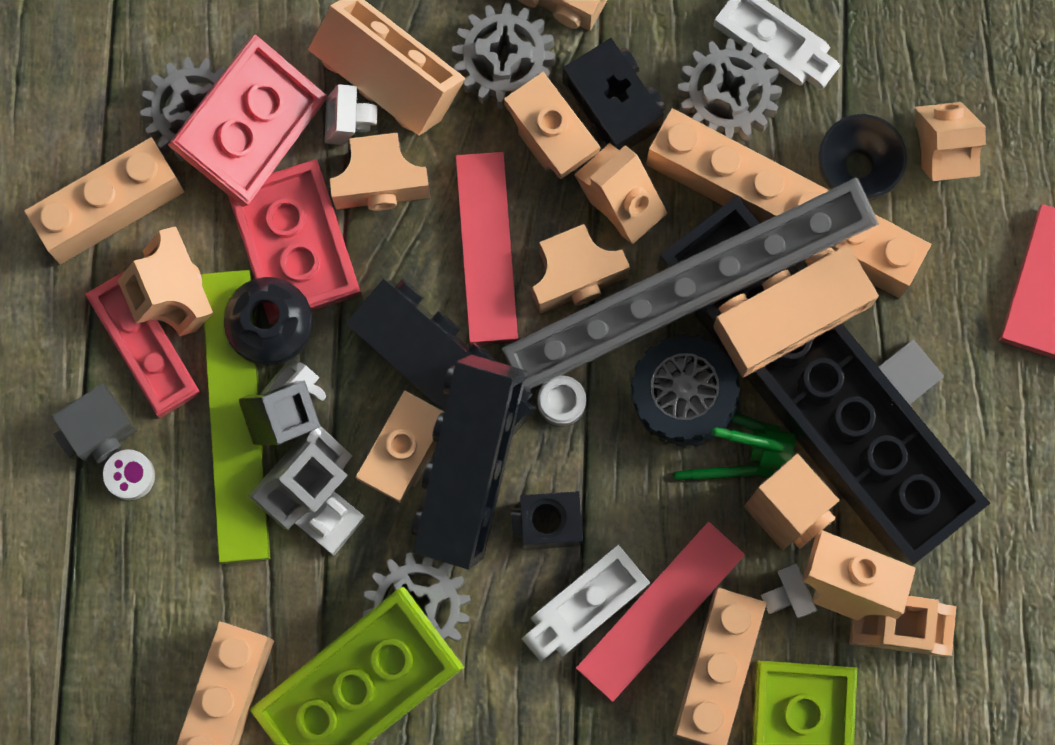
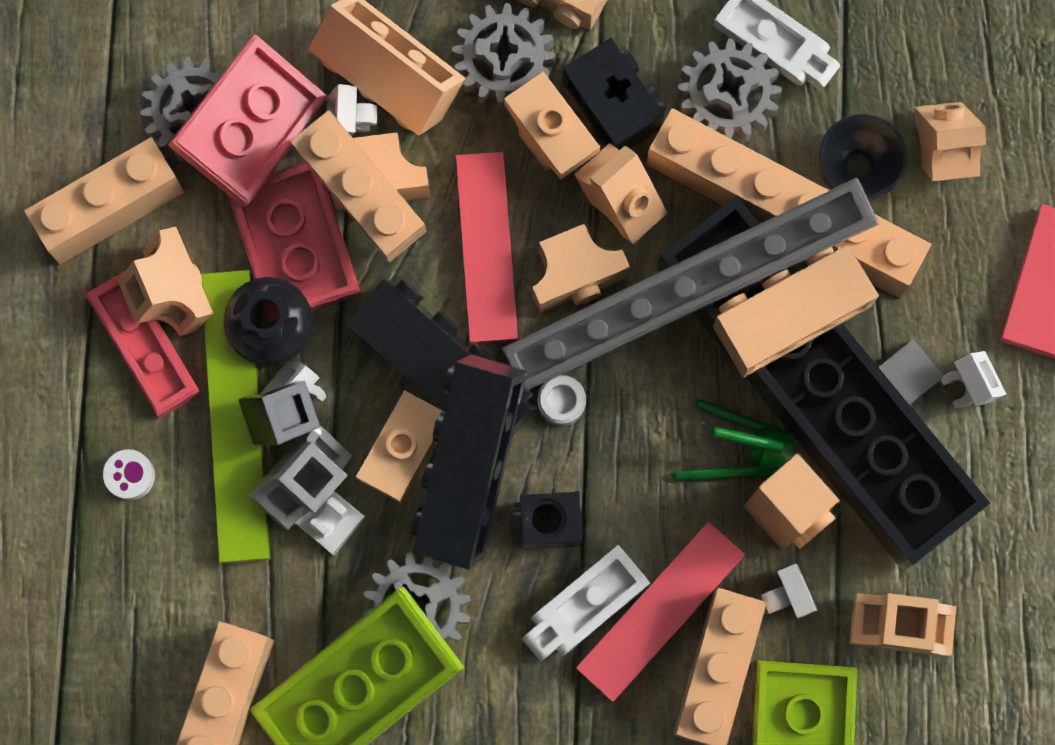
(93, 426): dark grey brick -> none
(359, 186): none -> light nougat brick
(685, 390): black wheel -> none
(856, 579): light nougat brick -> none
(979, 379): none -> white tile

